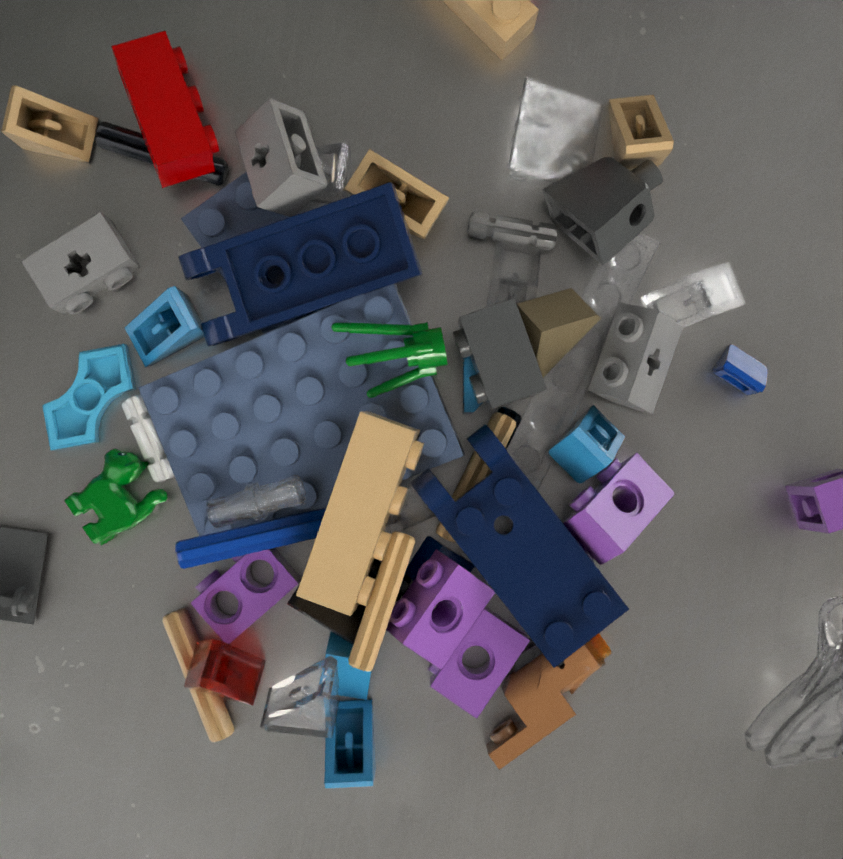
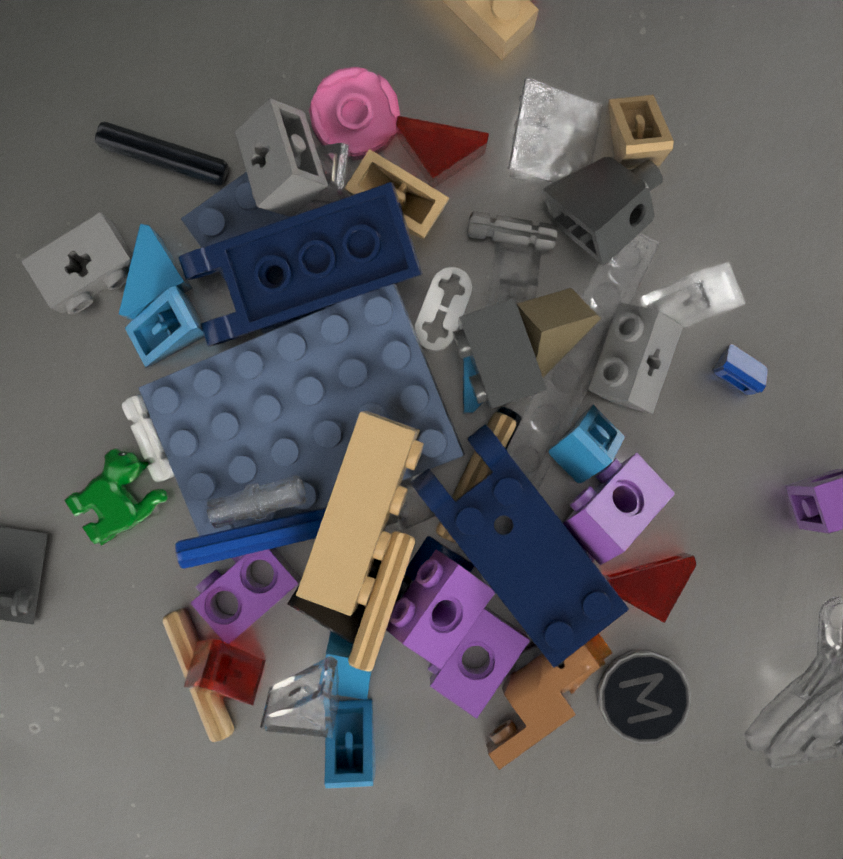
(48, 126): tan slope -> none
(77, 414): medium azure tile -> none
(149, 273): none -> dark azure slope
(166, 108): red brick -> none
(355, 110): none -> bright pink tile
(423, 350): green plant -> none
(432, 306): none -> white beam
(439, 148): none -> clear red slope
(644, 697): none -> black tile
(654, 585): none -> clear red slope

